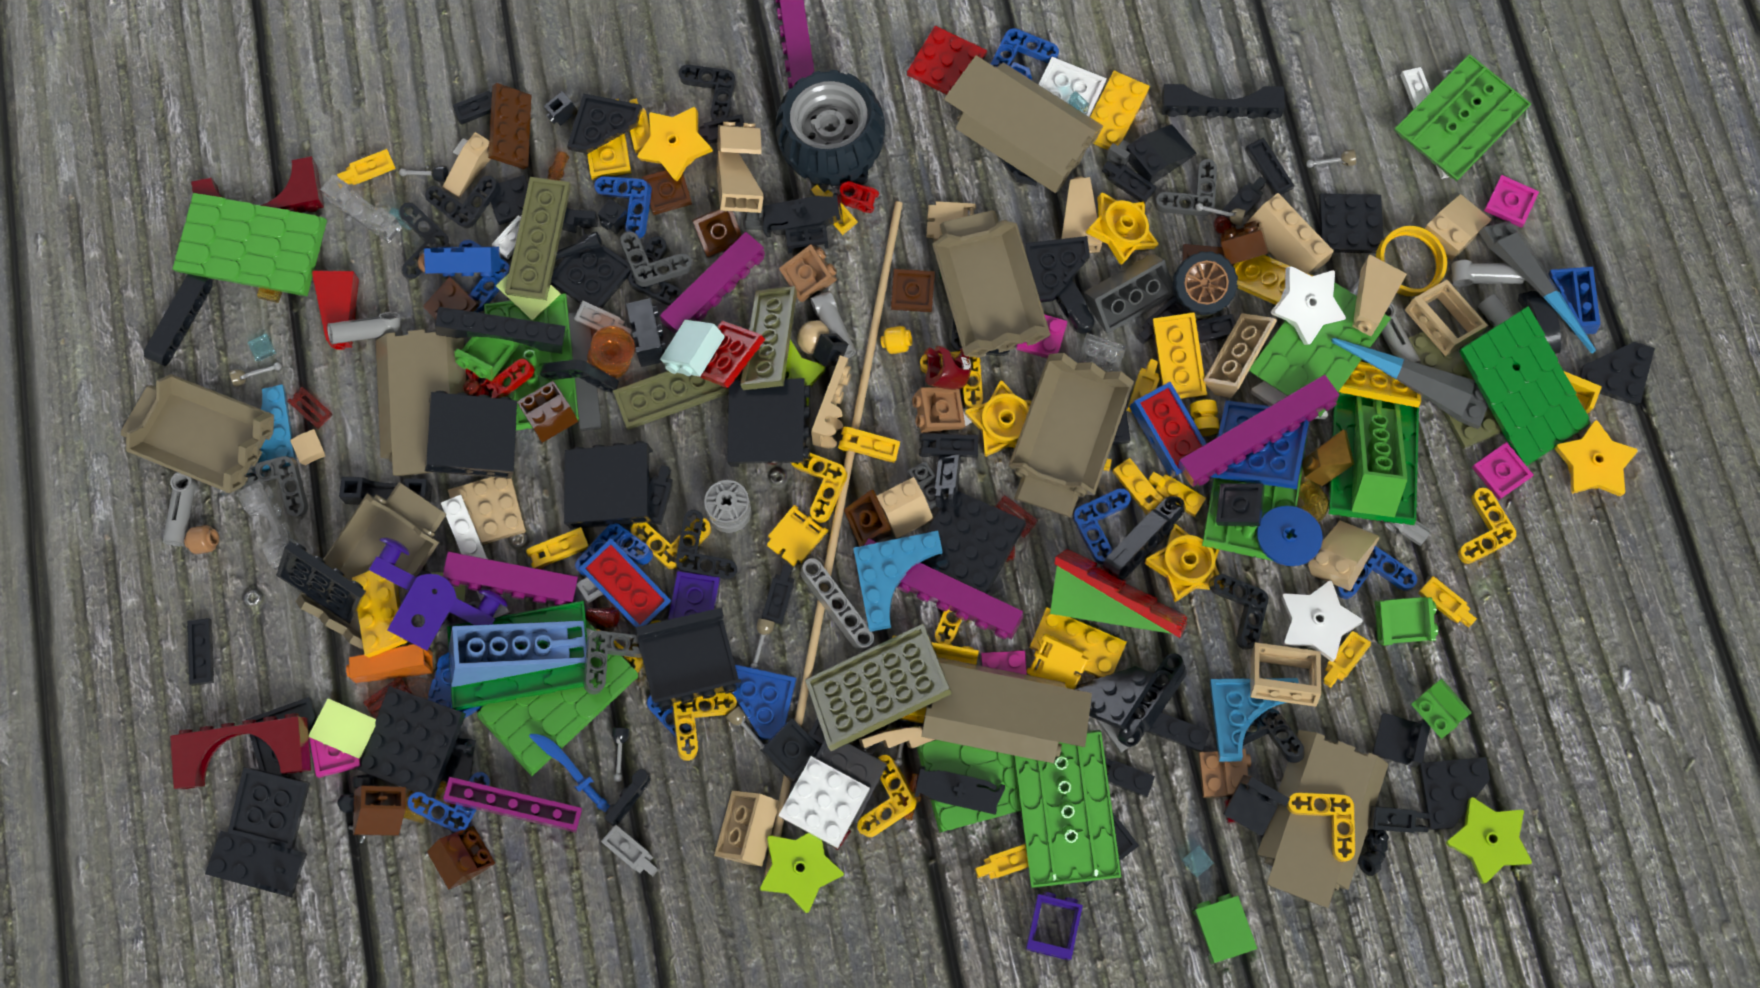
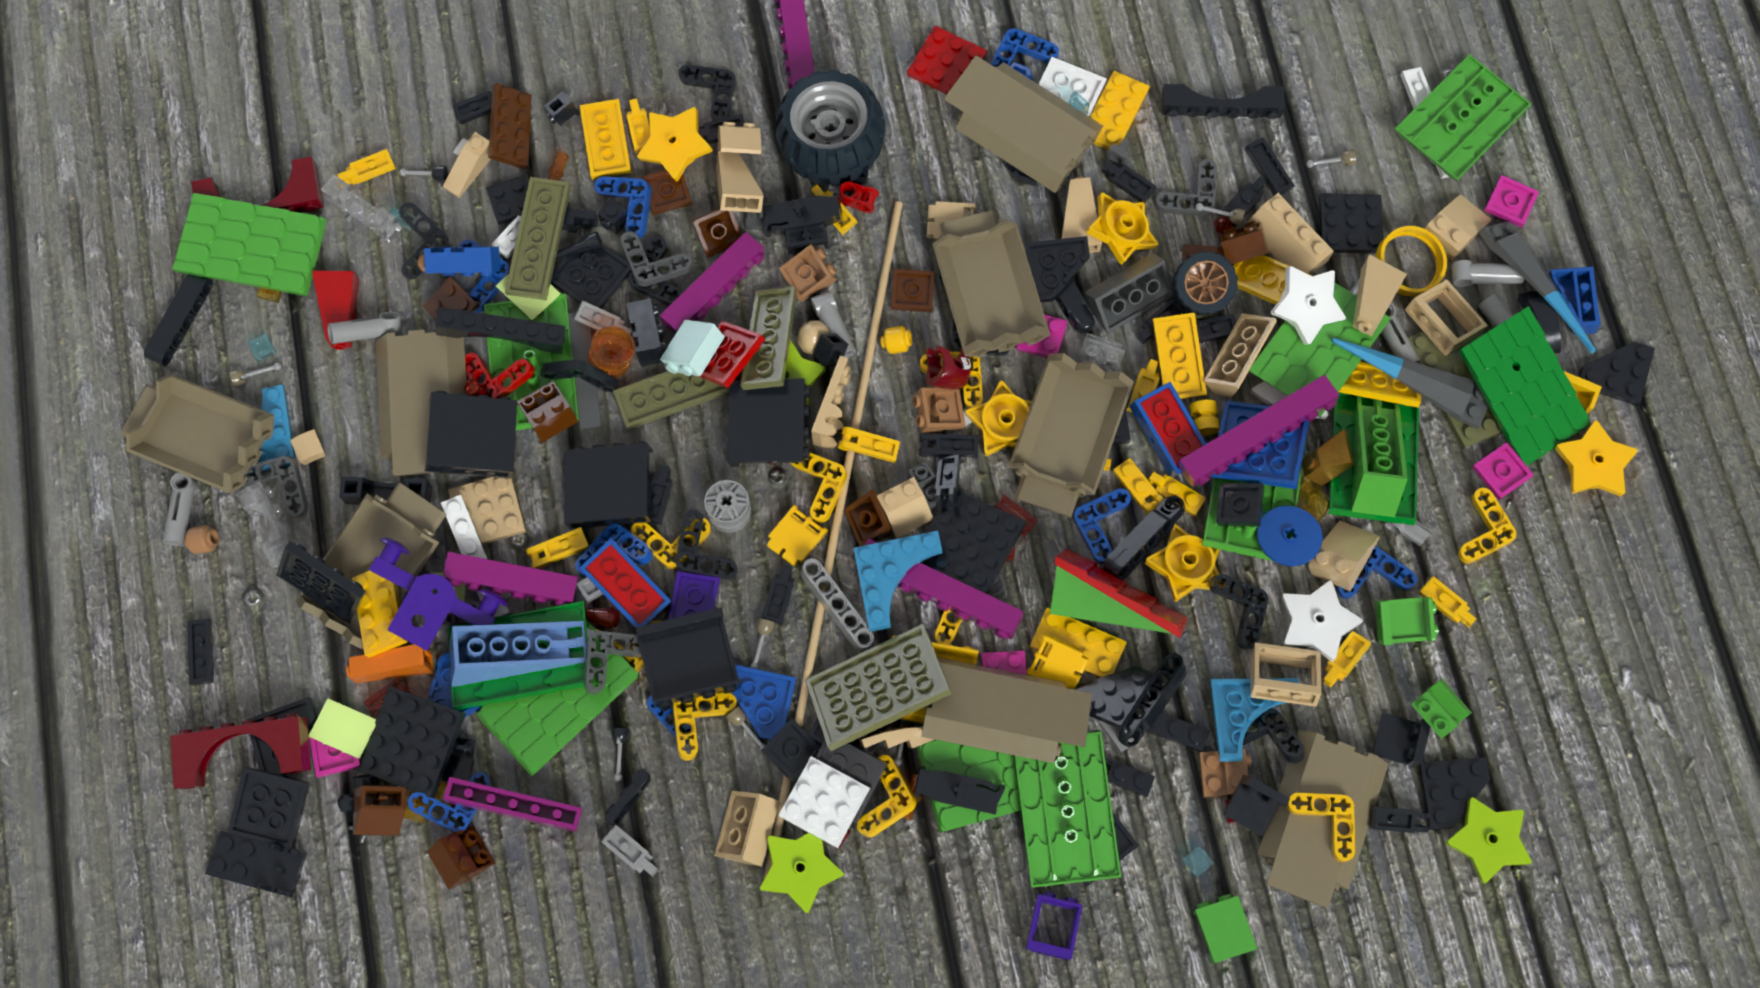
(298, 397): clear red tile -> none
(467, 208): black beam -> none
(485, 355): bright green panel -> none
(554, 751): blue sword -> none
(601, 121): black plate -> none
(1004, 863): yellow hinge -> none
(1159, 153): black slope -> none
(1371, 861): black arm -> none

